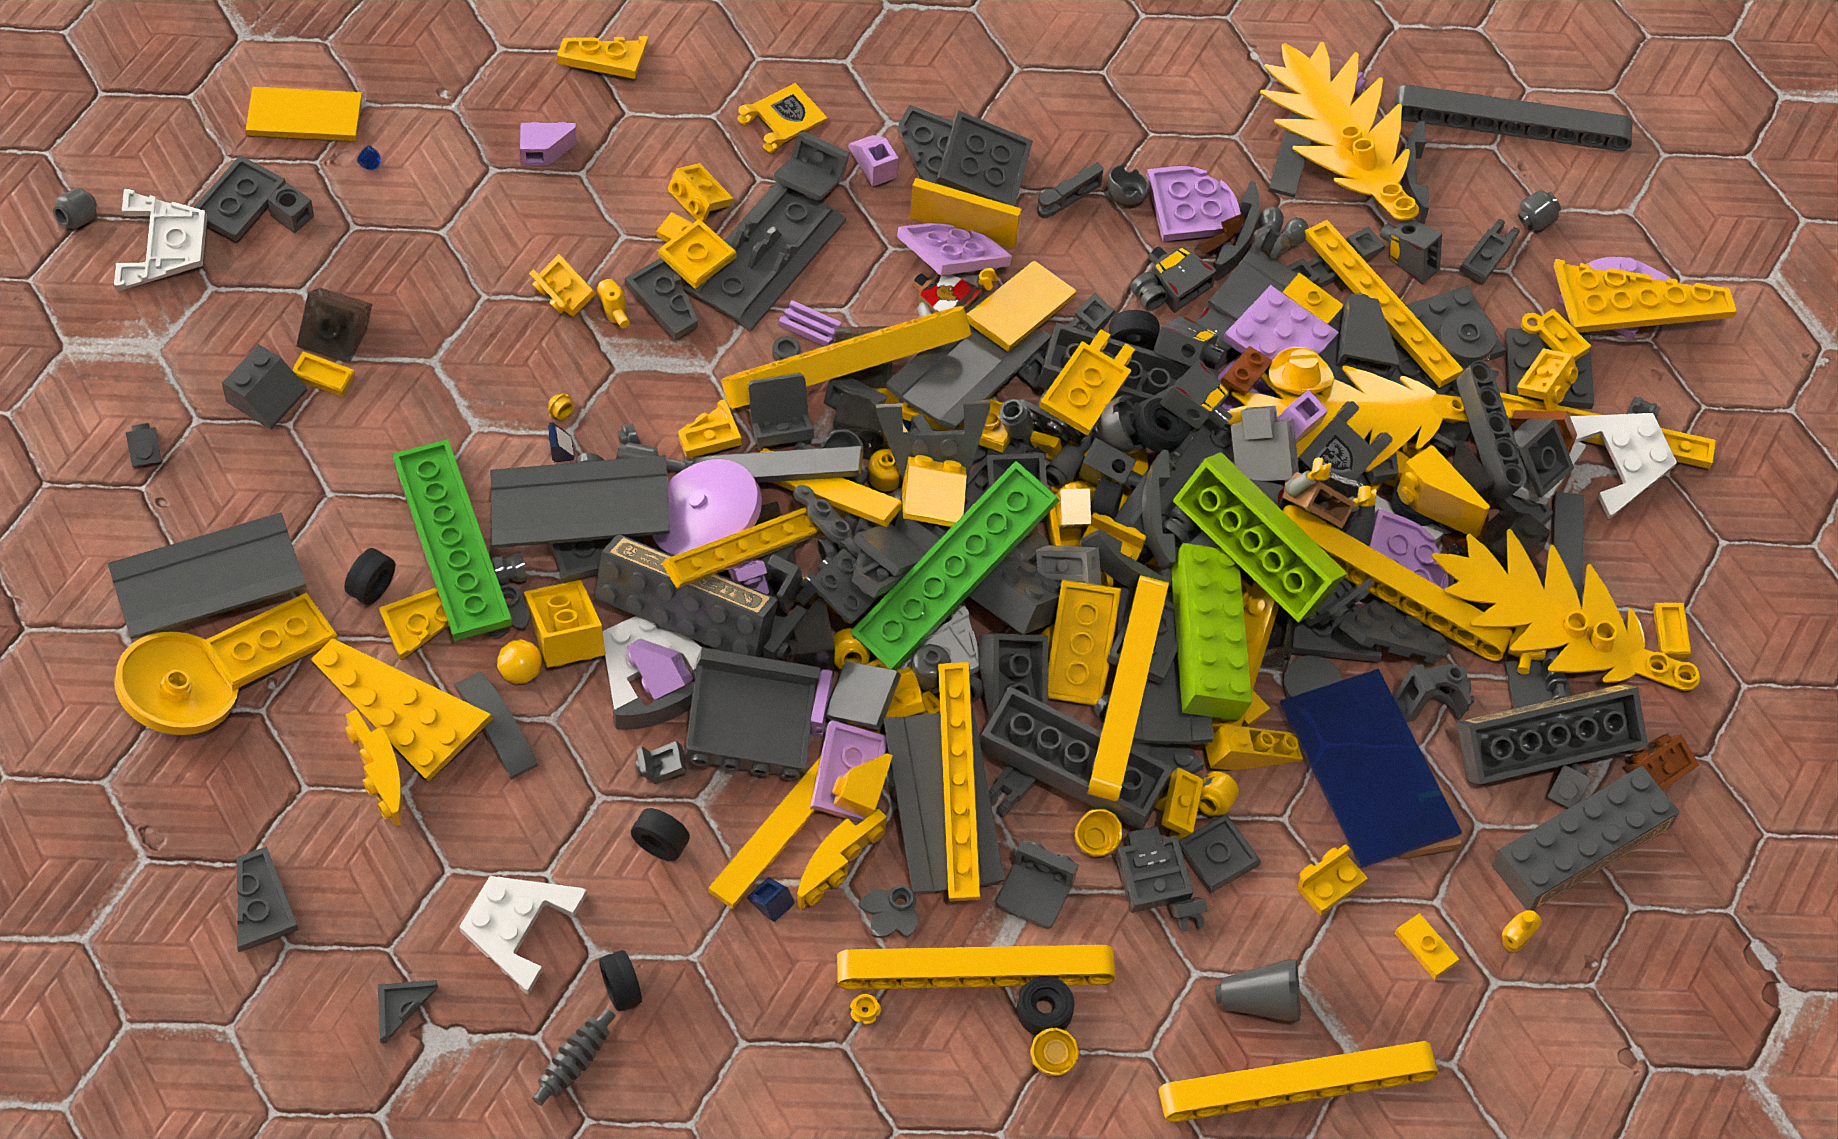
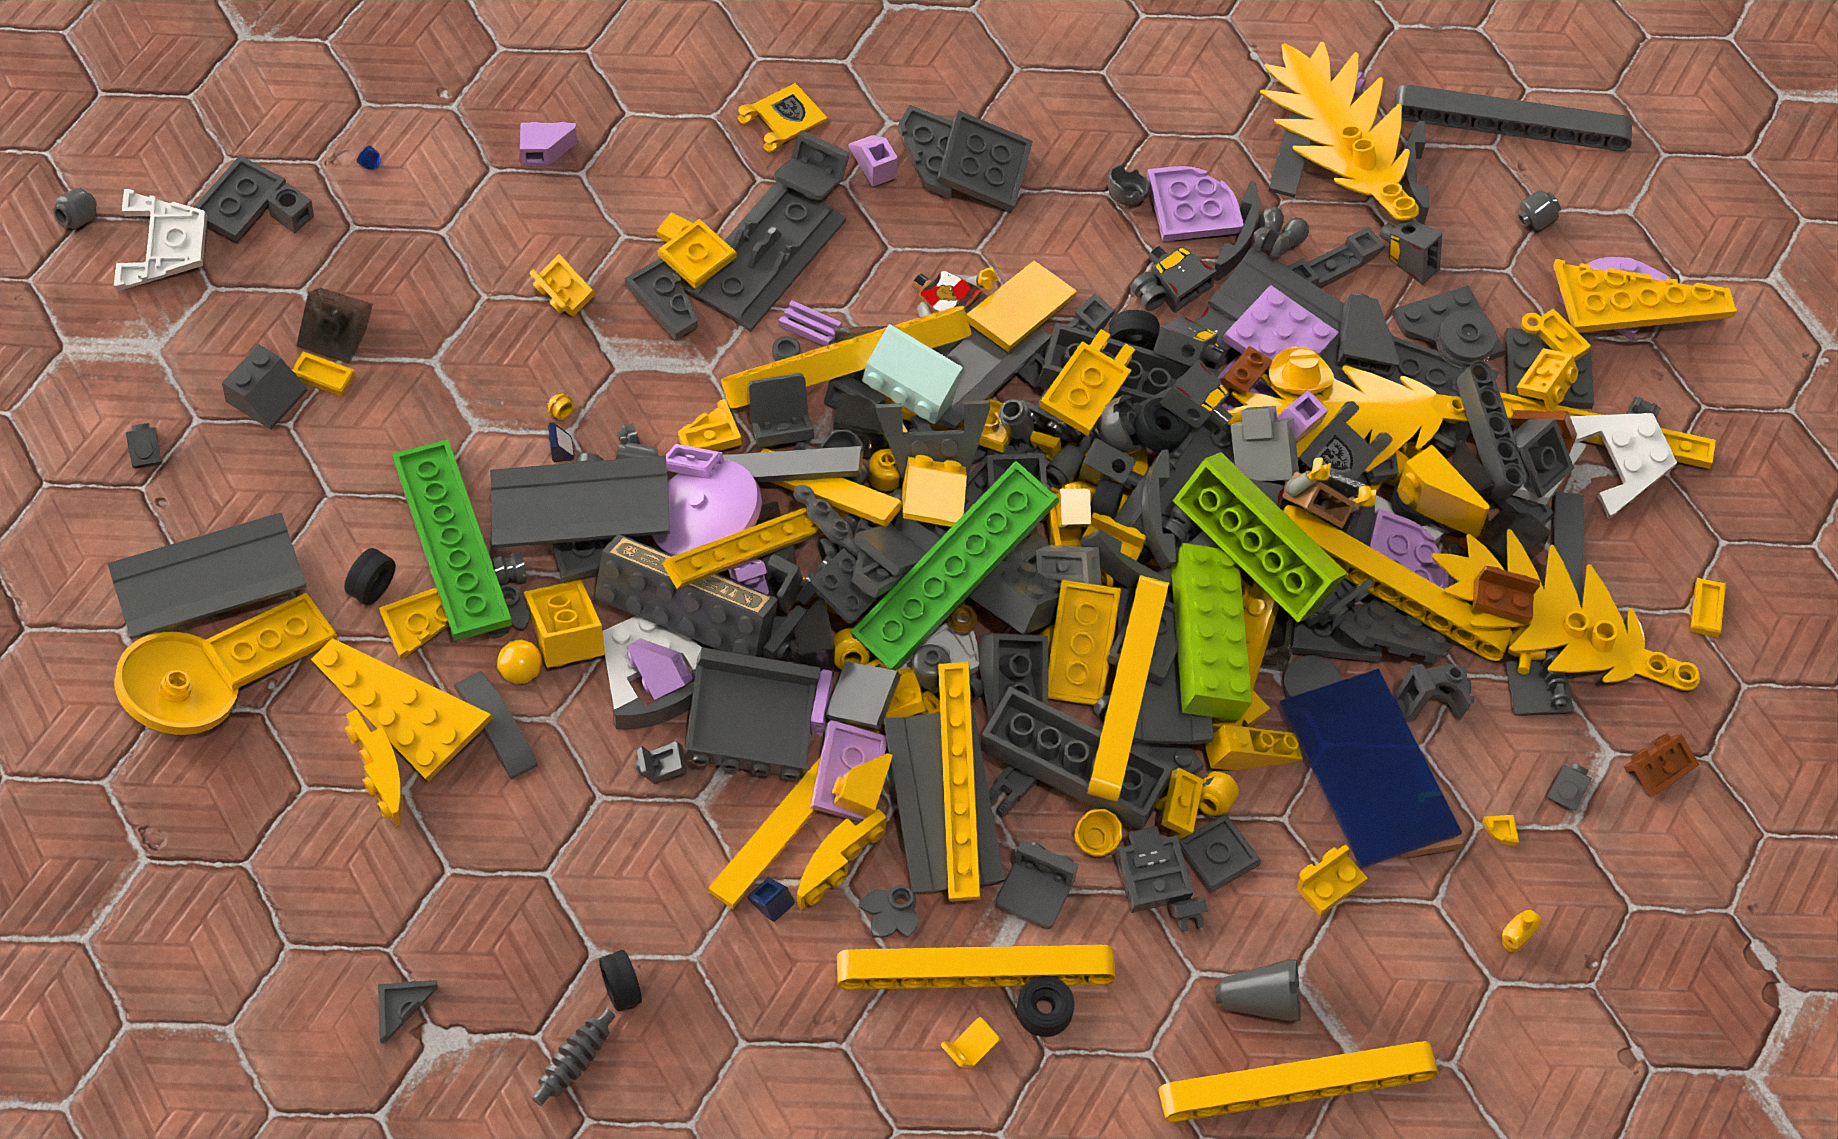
(262, 903): dark grey wing -> none
(304, 114): yellow tile -> none
(506, 914): white wing -> none
(608, 57): yellow wing -> none
(613, 302): yellow piece -> none
(660, 834): black tyre -> none
(689, 462): none -> lavender tile
(698, 191): yellow bracket -> none
(865, 1001): yellow plate -> none
(912, 374): none -> light aqua slope
(953, 249): lavender plate -> none
(965, 211): yellow tile -> none
(965, 612): none -> pearl gold plate
(972, 1044): none -> yellow bracket
(1054, 1052): yellow hair -> none
(1070, 191): dark grey hinge -> none
(1229, 226): reddish brown slope -> none
(1313, 298): yellow plate -> none
(1400, 320): yellow plate -> none
(1426, 946): yellow plate -> none
(1488, 252): dark grey hinge -> none
(1502, 829): none -> yellow tile
(1505, 594): none -> dark orange bracket
(1552, 733): dark grey brick -> none
(1585, 838): dark grey brick -> none
(1672, 630): yellow tile -> none
(1707, 607): none -> yellow tile

